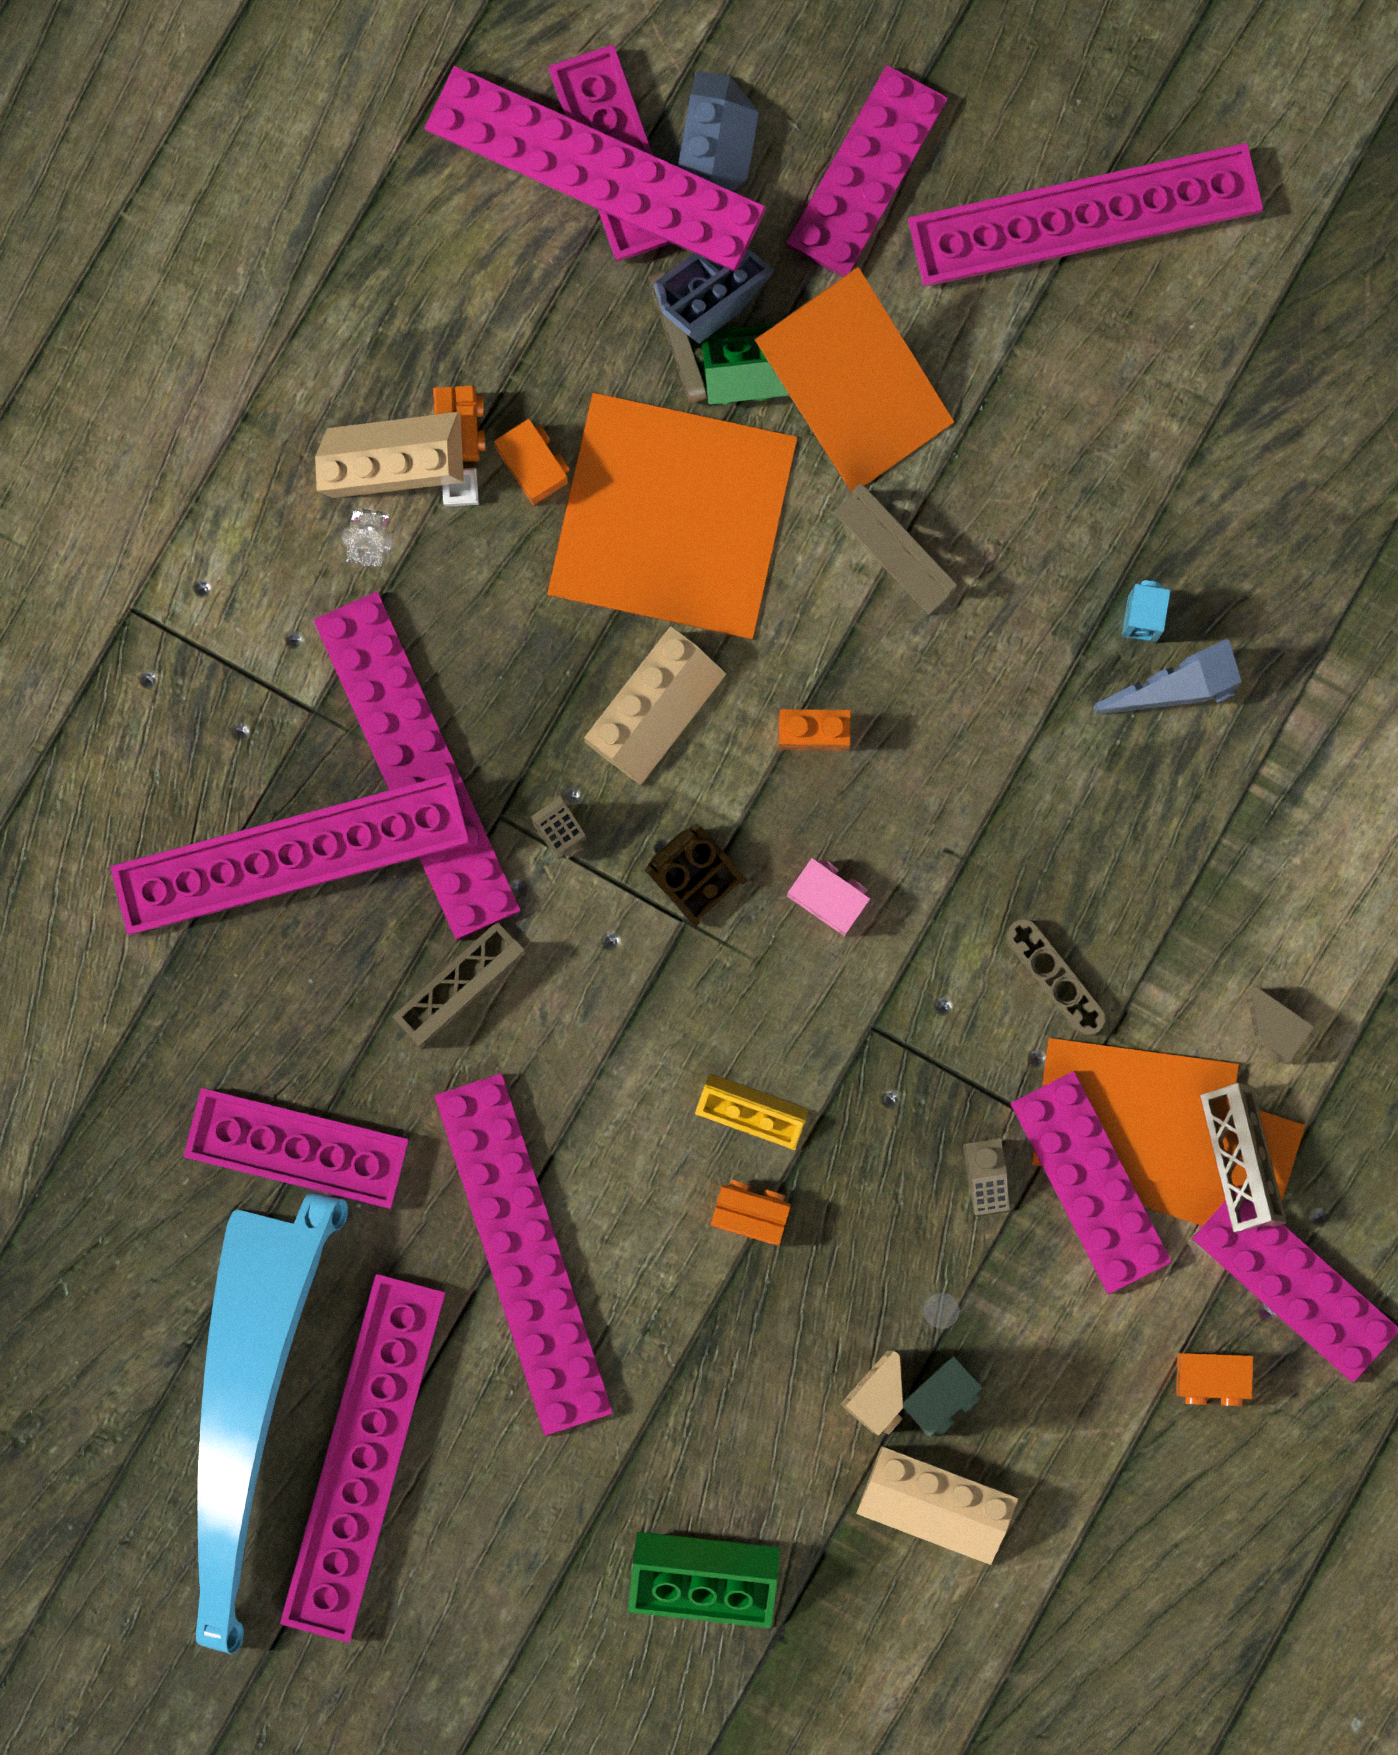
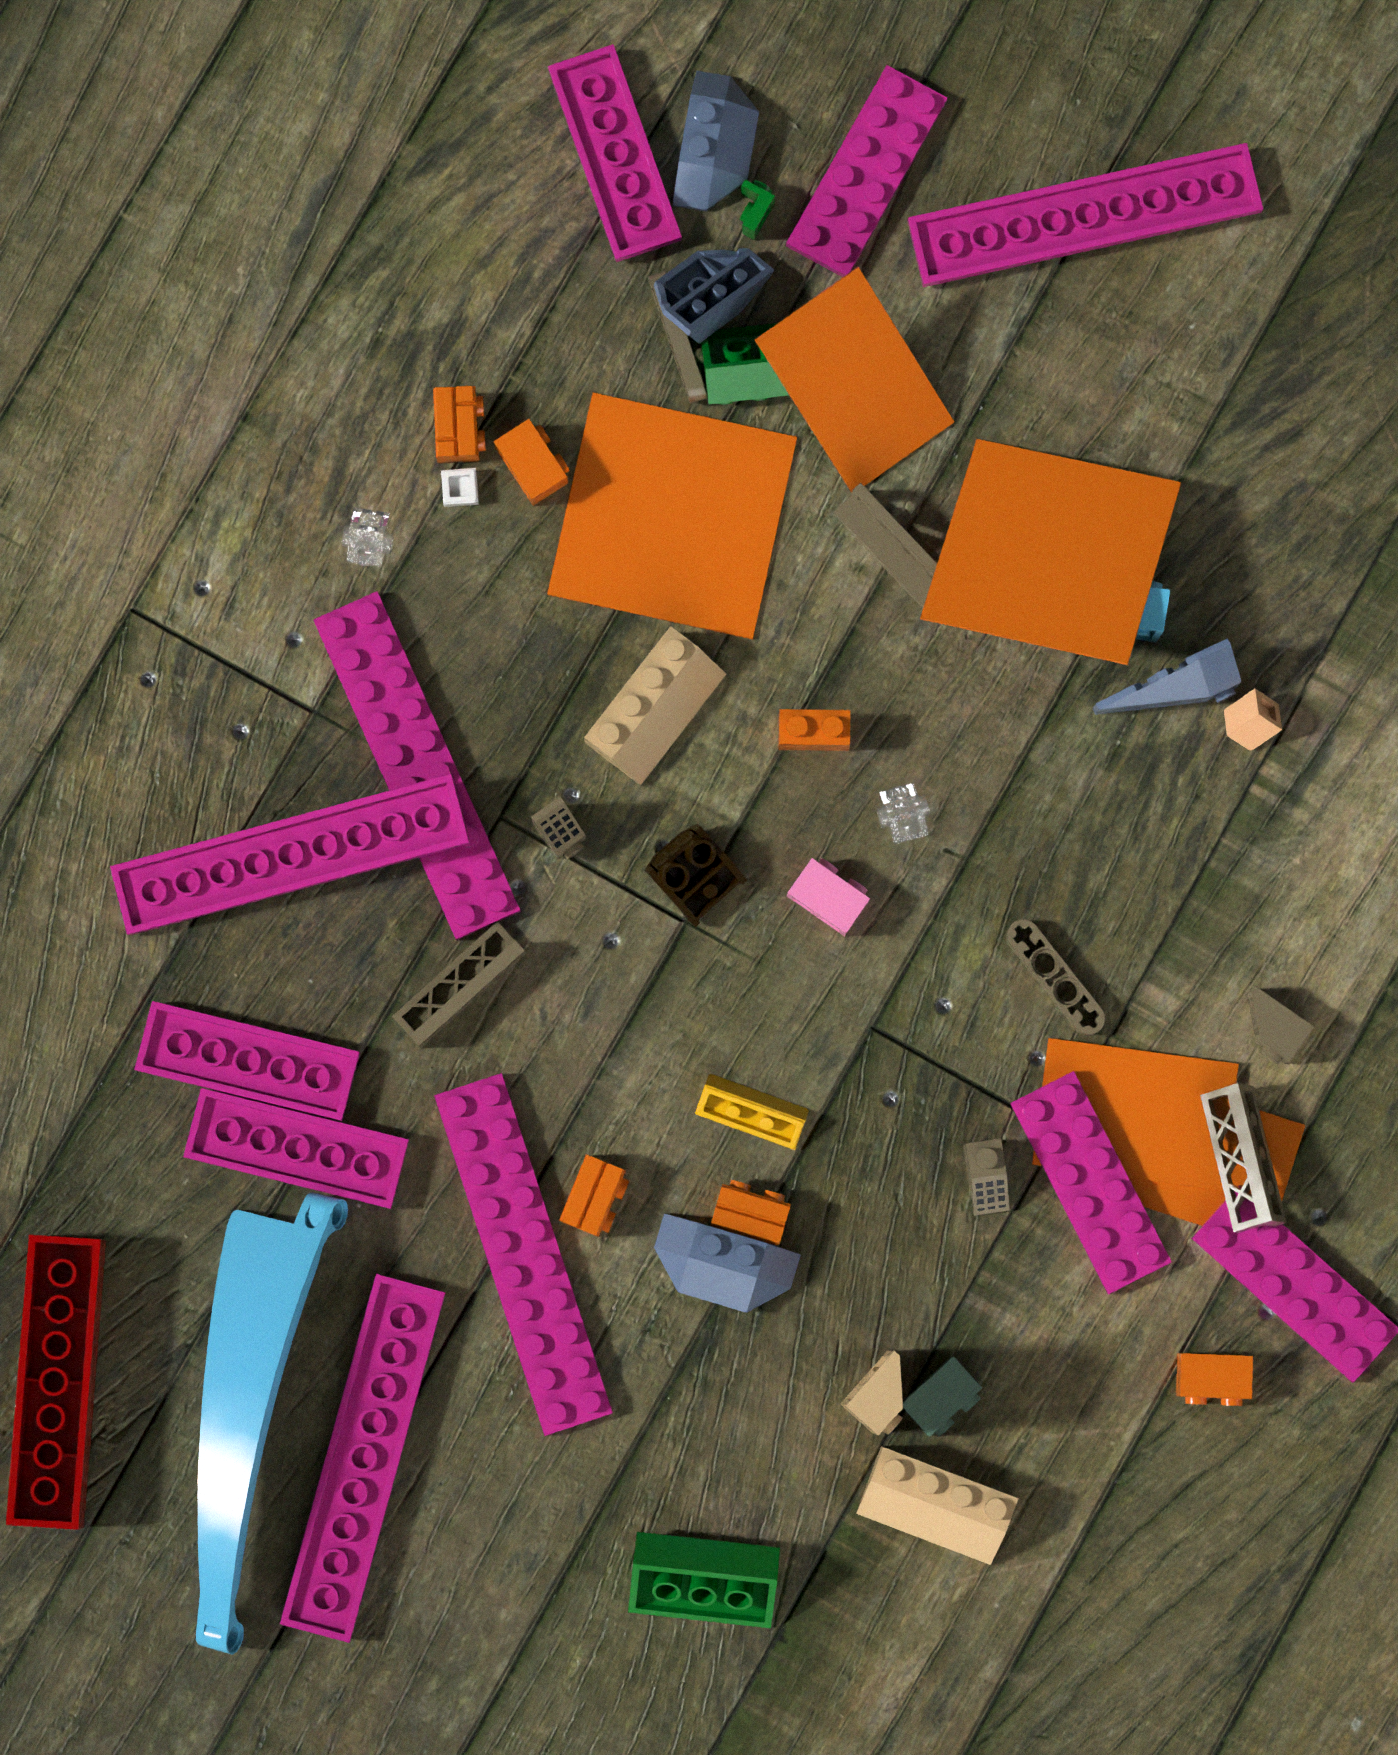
(56, 1382): none -> red brick
(247, 1061): none -> dark pink plate
(390, 456): tan slope -> none
(594, 1195): none -> orange brick
(595, 169): dark pink plate -> none
(723, 1264): none -> sand blue wedge
(756, 214): none -> green bracket
(903, 813): none -> clear brick
(941, 1310): clear plate -> none
(1051, 551): none -> orange piece
(1252, 719): none -> light nougat panel

